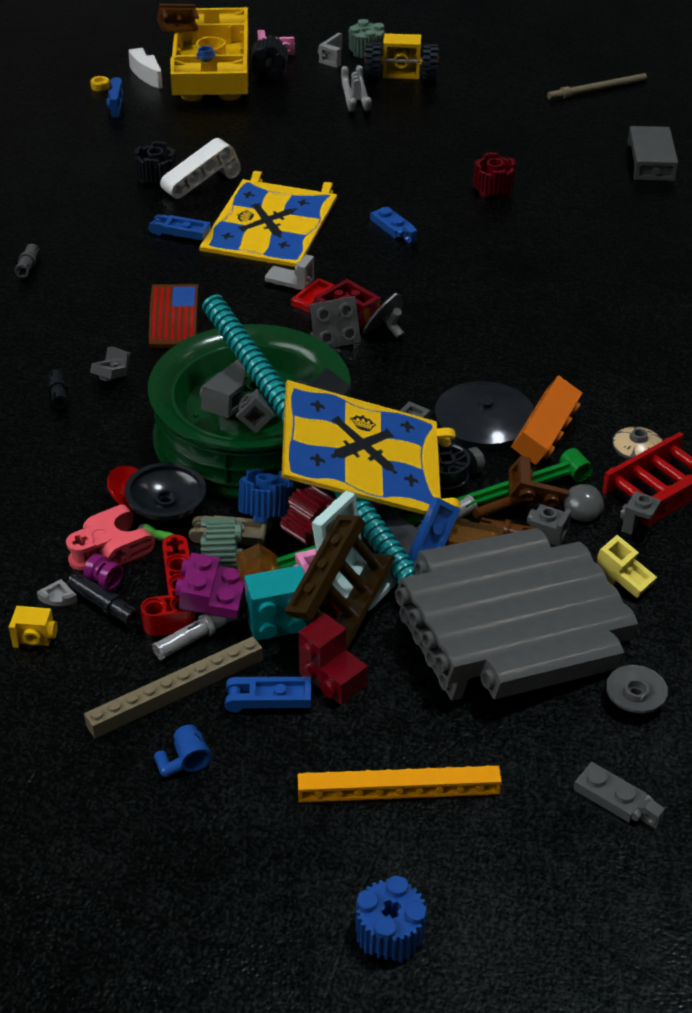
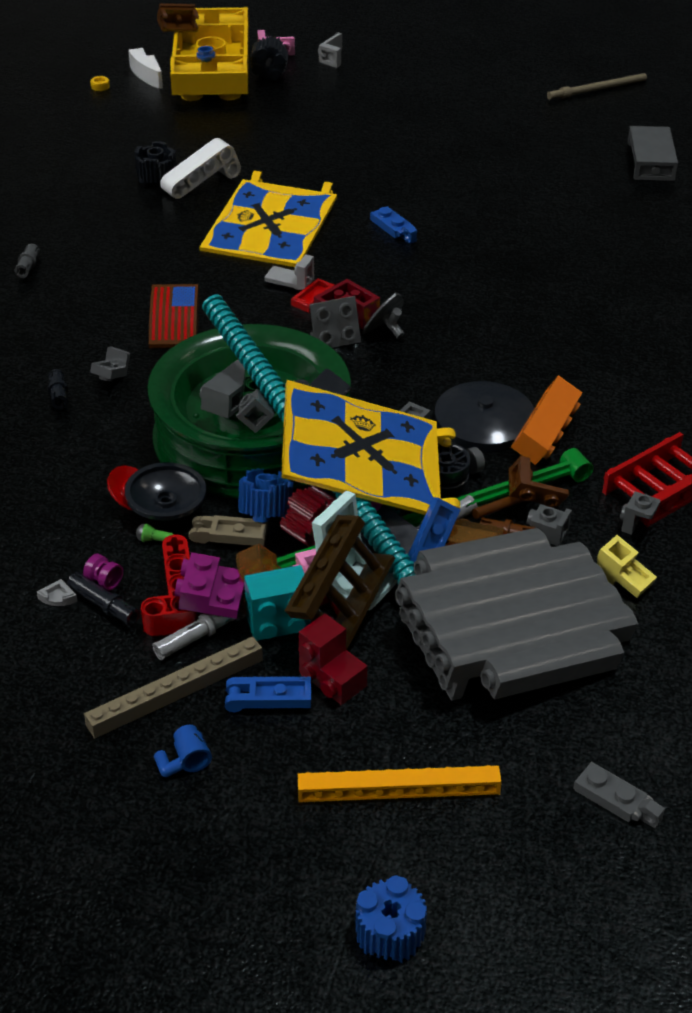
(32, 626): yellow brick -> none
(109, 536): coral piece -> none
(115, 97): blue hinge -> none
(179, 227): blue hinge -> none
(221, 539): sand green brick -> none
(357, 89): light grey piece -> none
(363, 33): sand green brick -> none
(401, 57): brick -> none
(494, 175): dark red brick -> none
(584, 502): dark grey hair -> none
(634, 440): tan dish -> none
(637, 689): dark grey dish -> none

